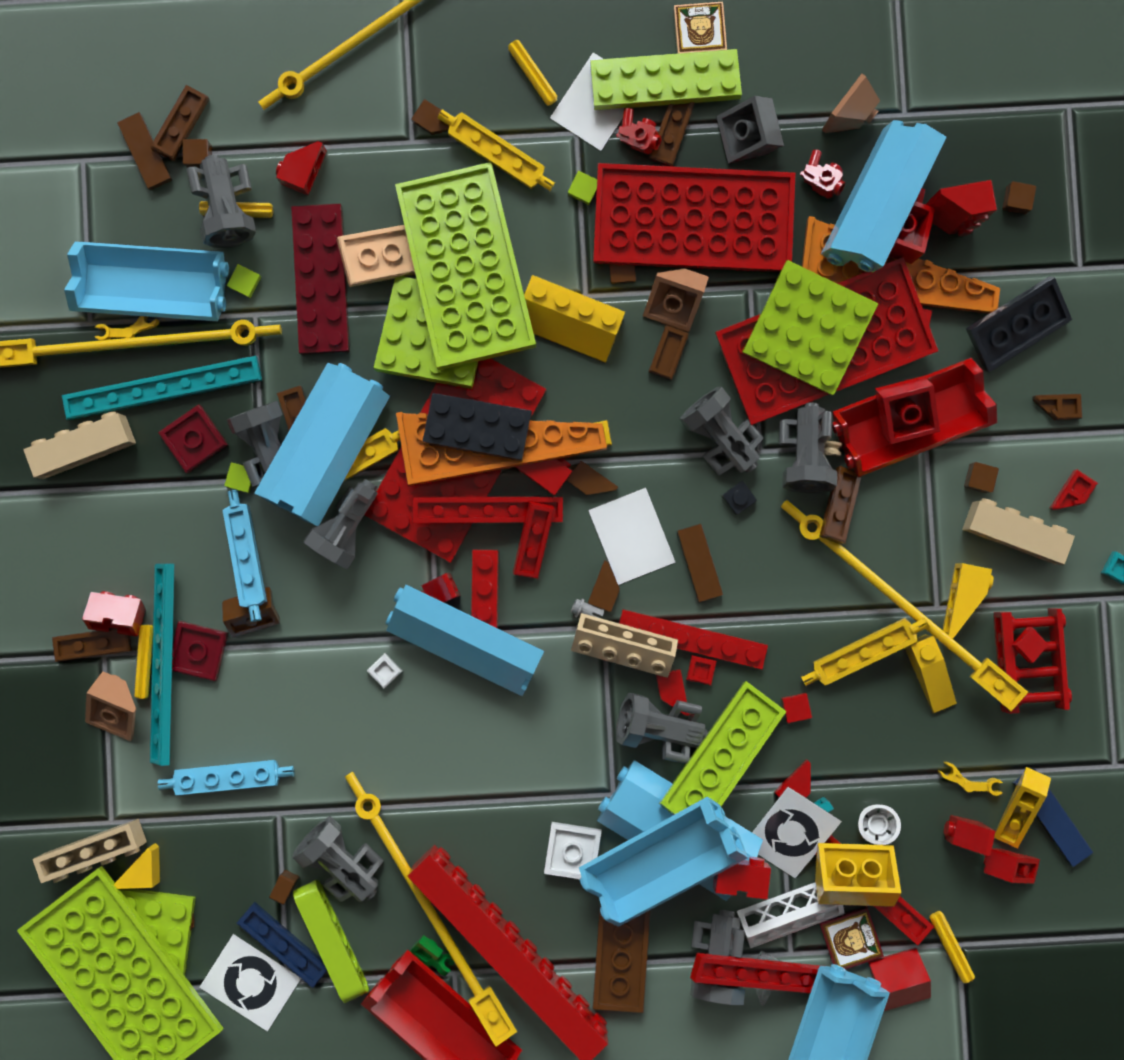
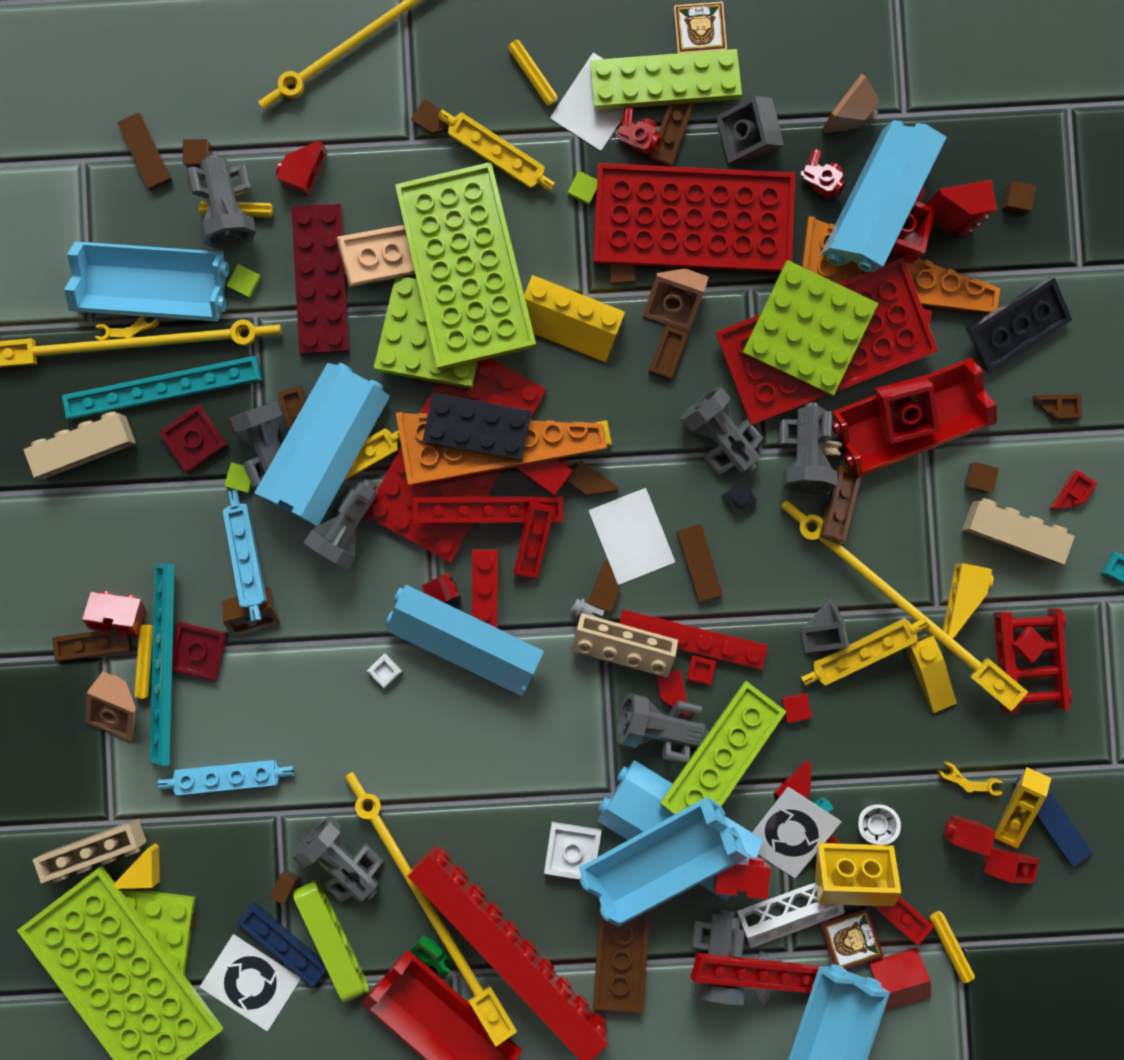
(179, 123): reddish brown tile -> none
(825, 630): none -> dark grey slope

